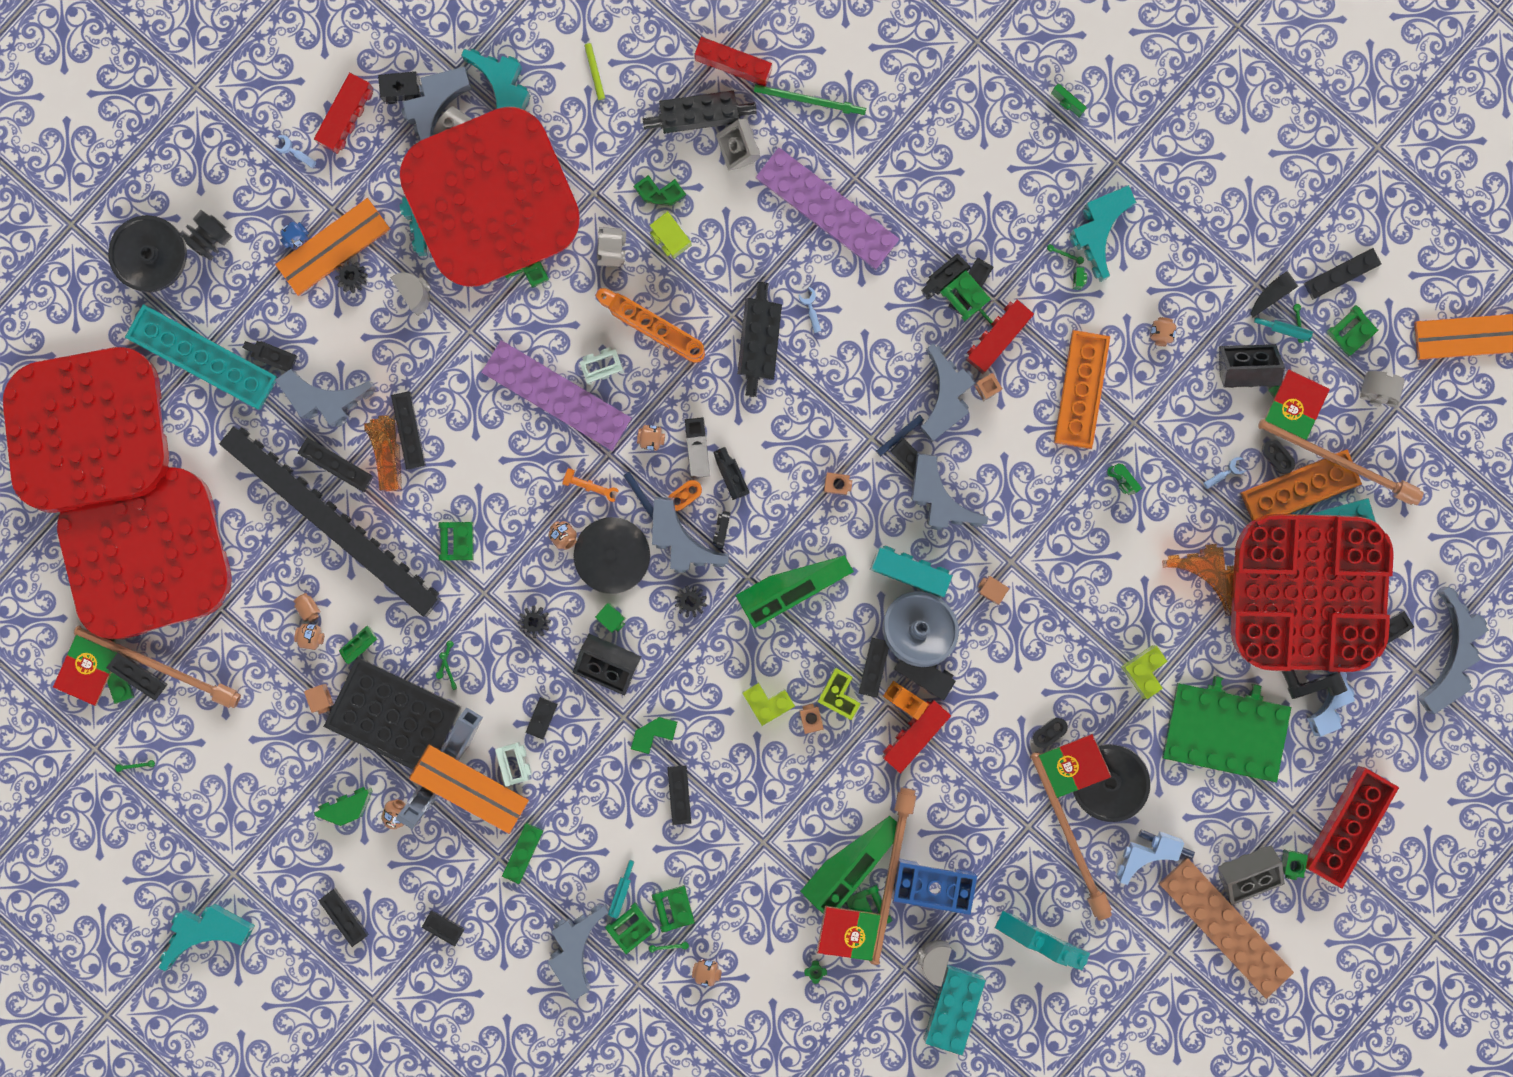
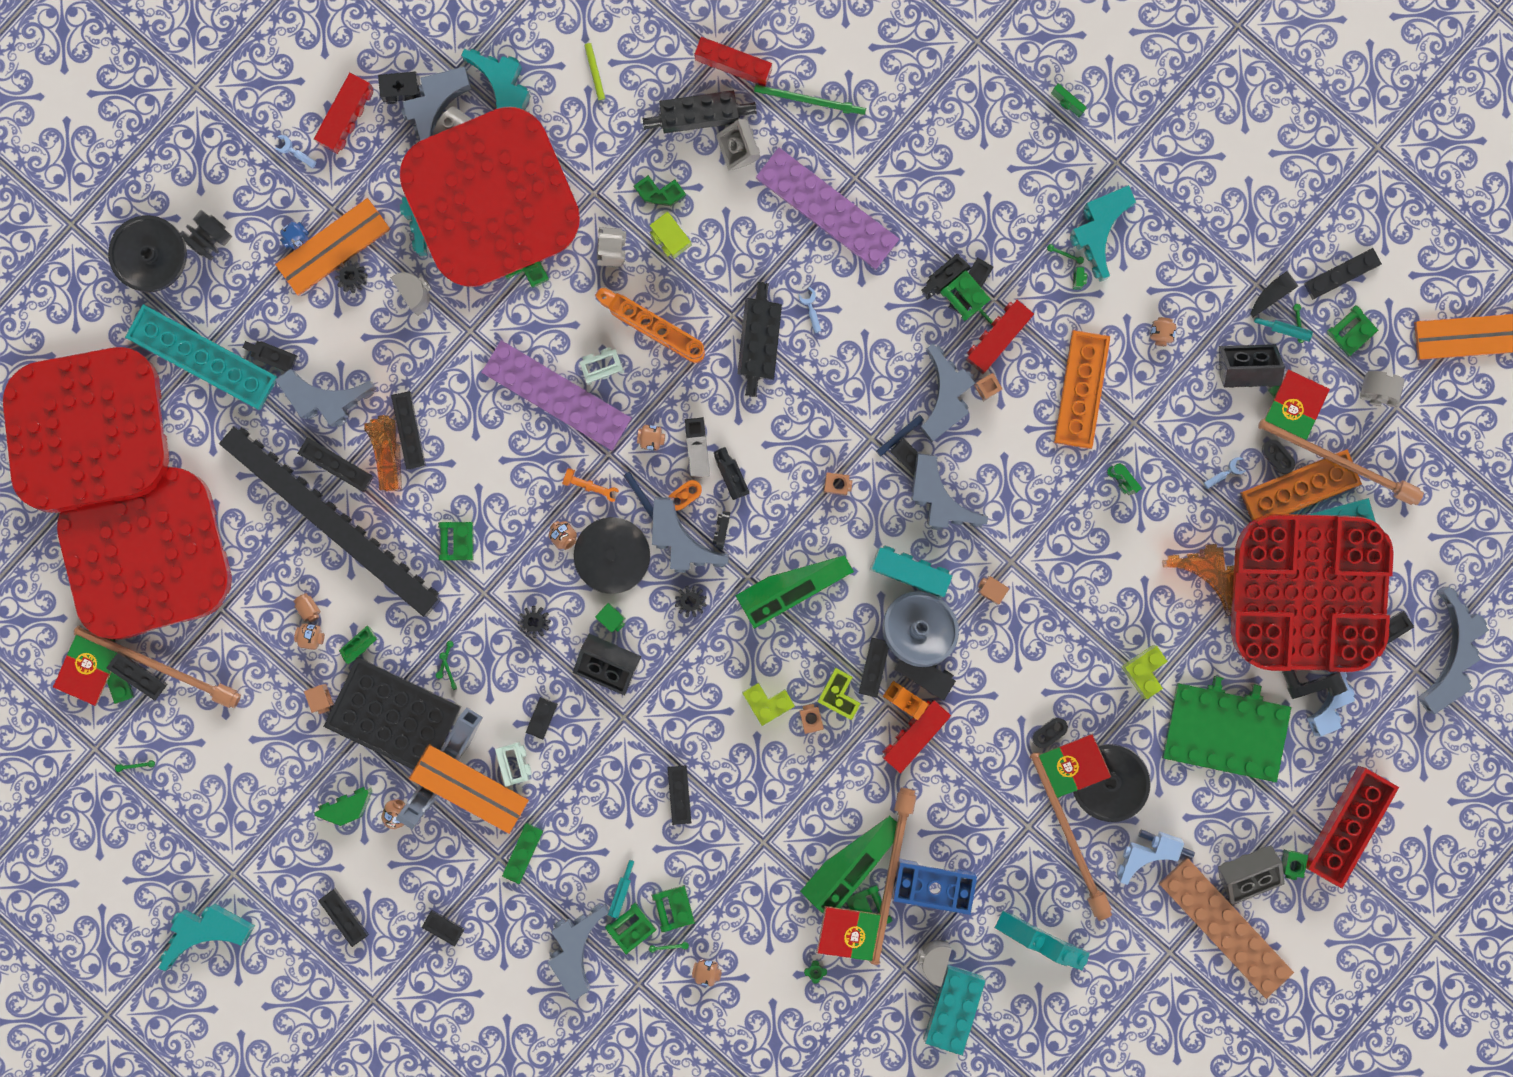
(659, 727): green tile -> none

